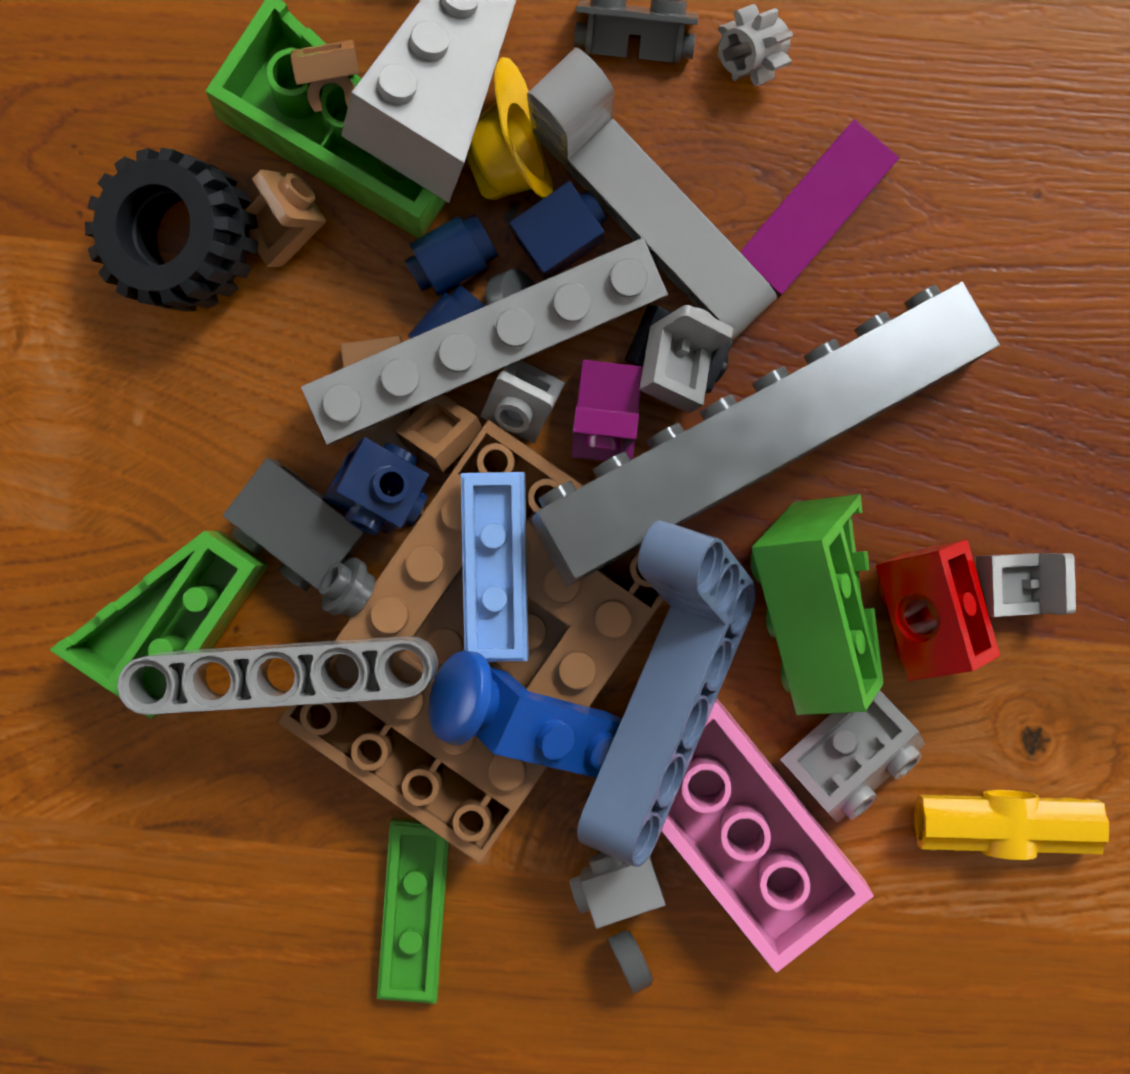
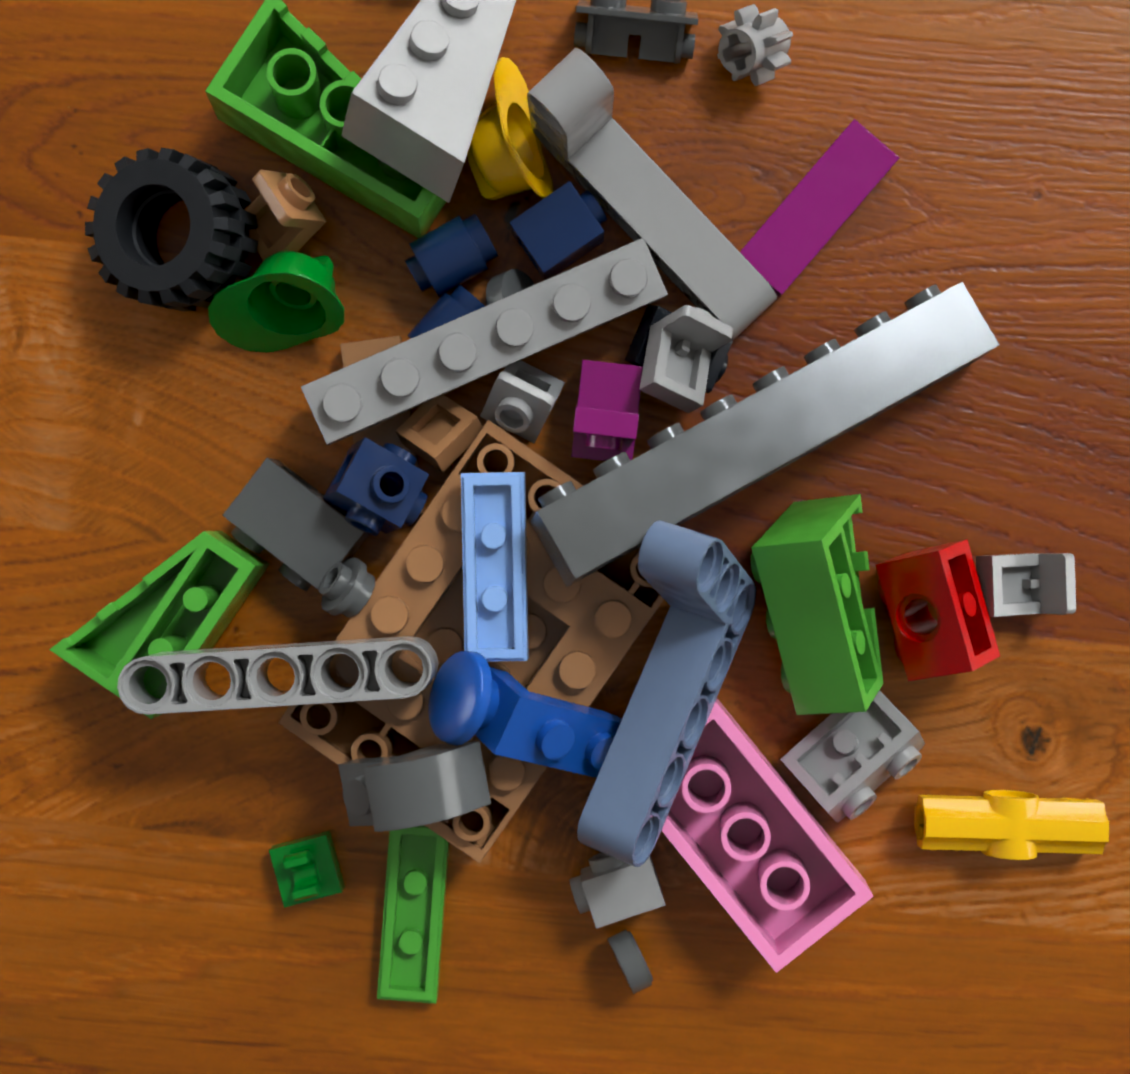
(280, 305): none -> green piece
(307, 869): none -> green tile
(325, 65): medium nougat tile -> none
(415, 787): none -> dark grey brick

